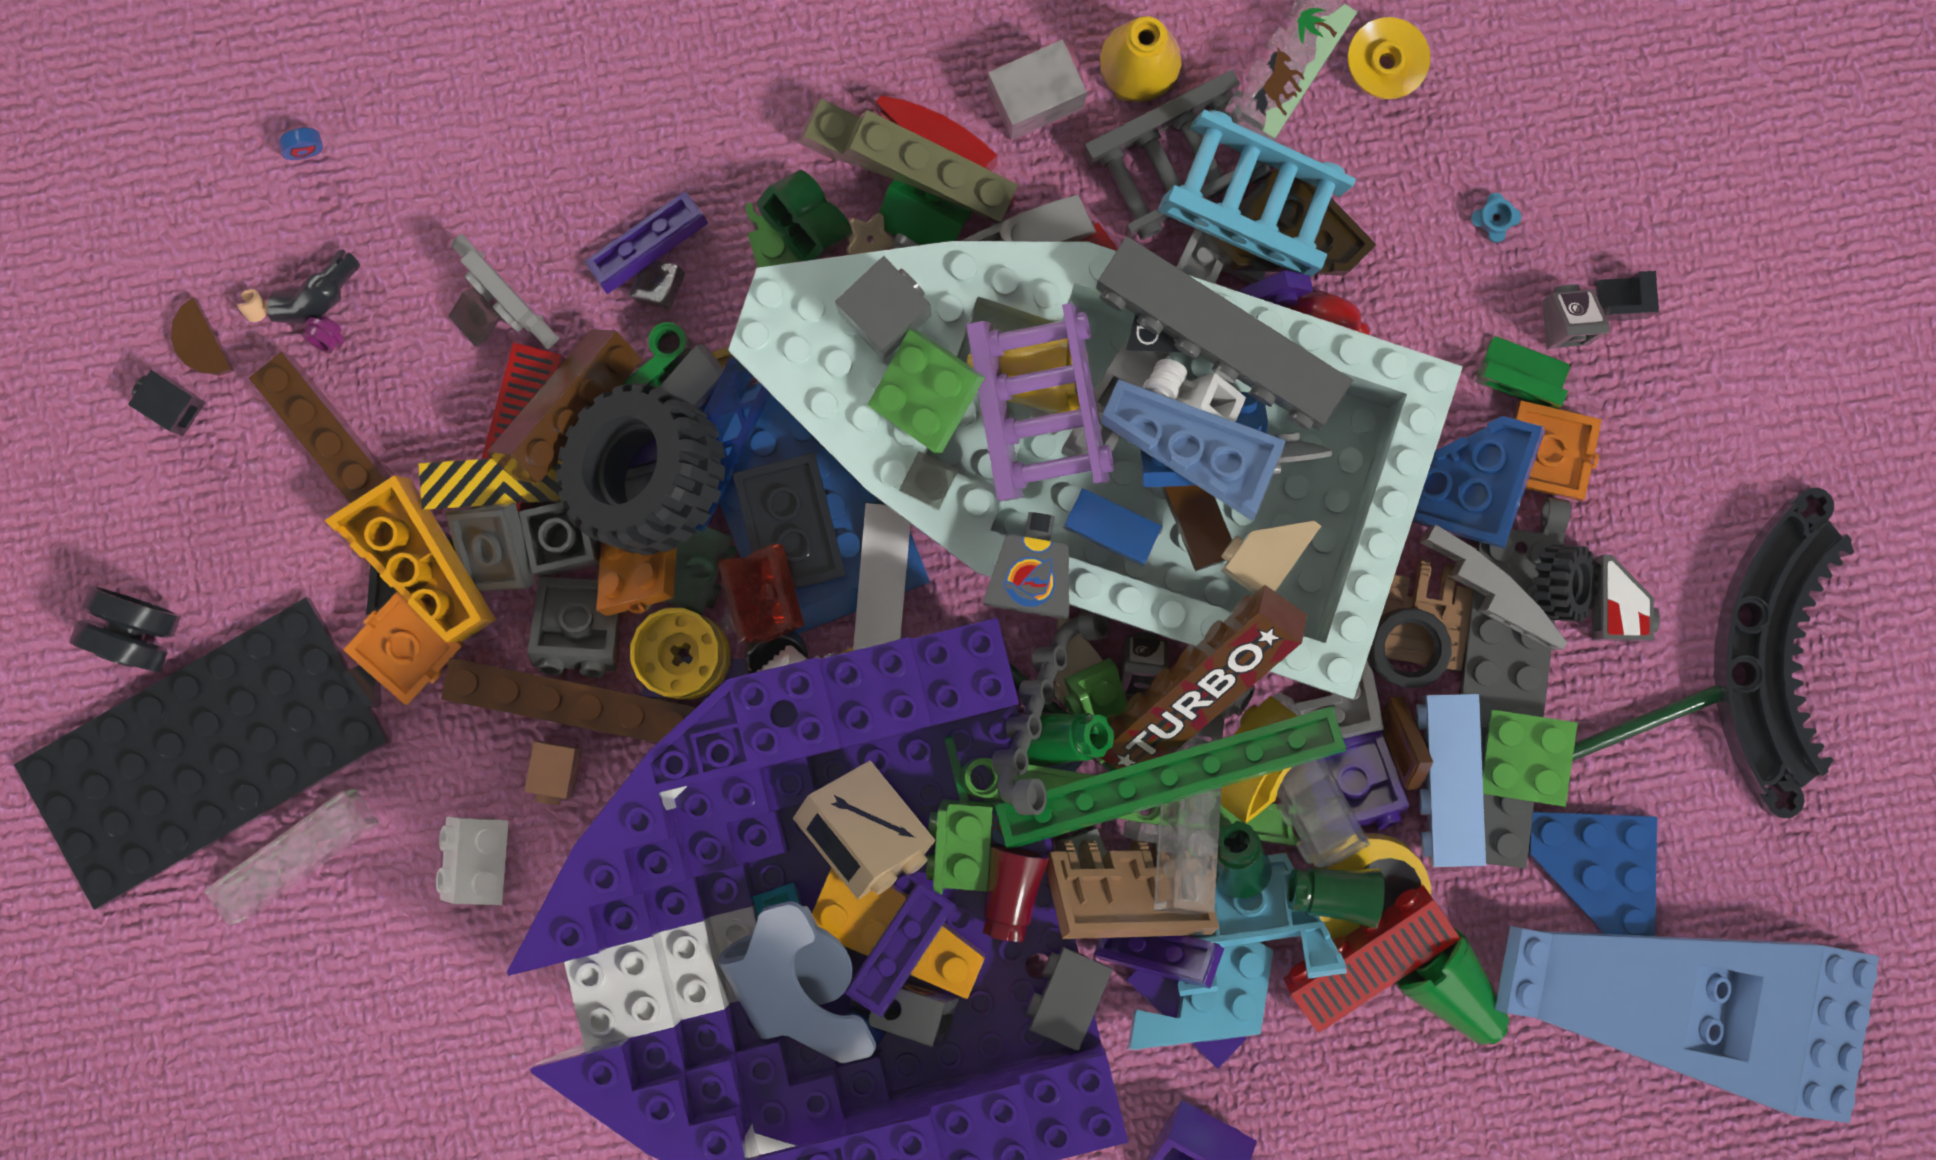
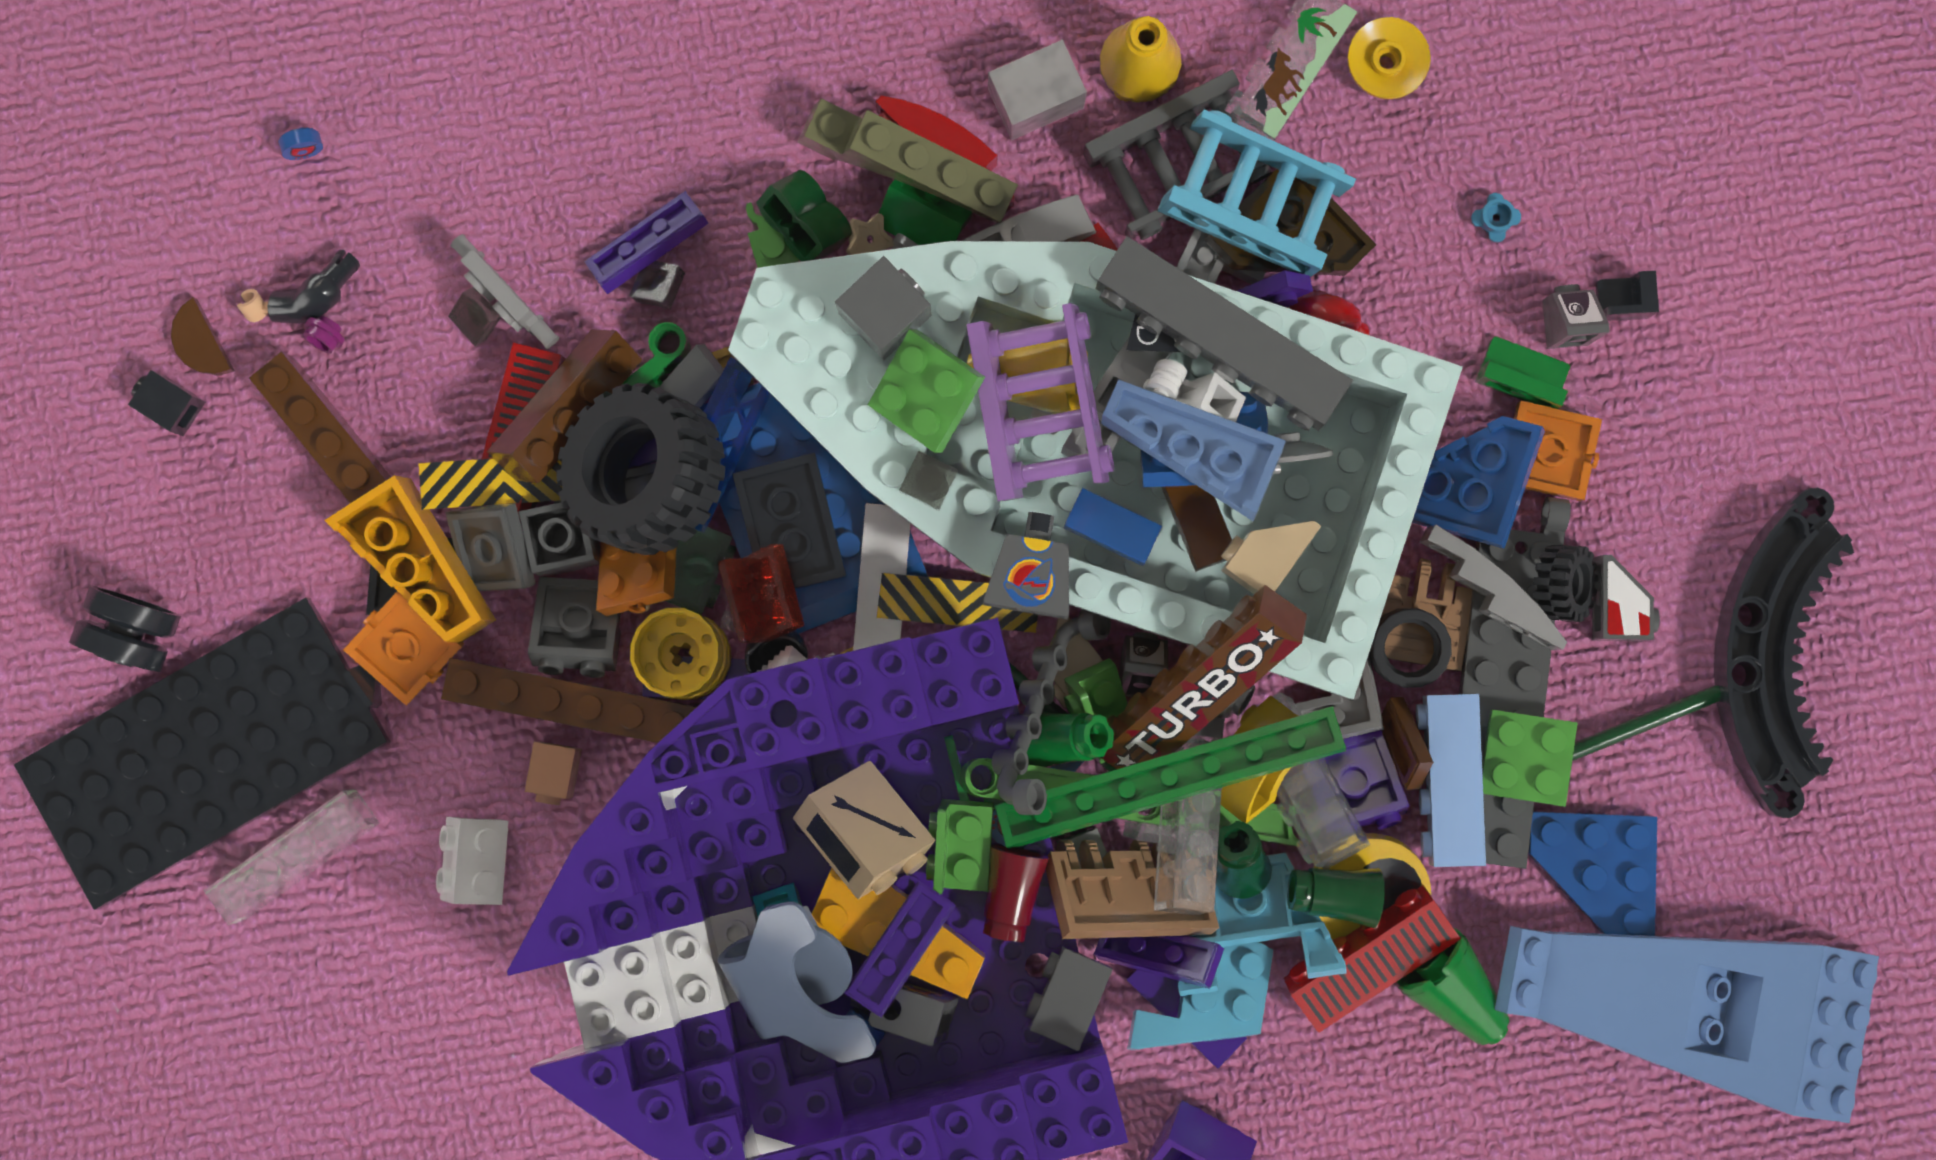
(944, 603): none -> sticker

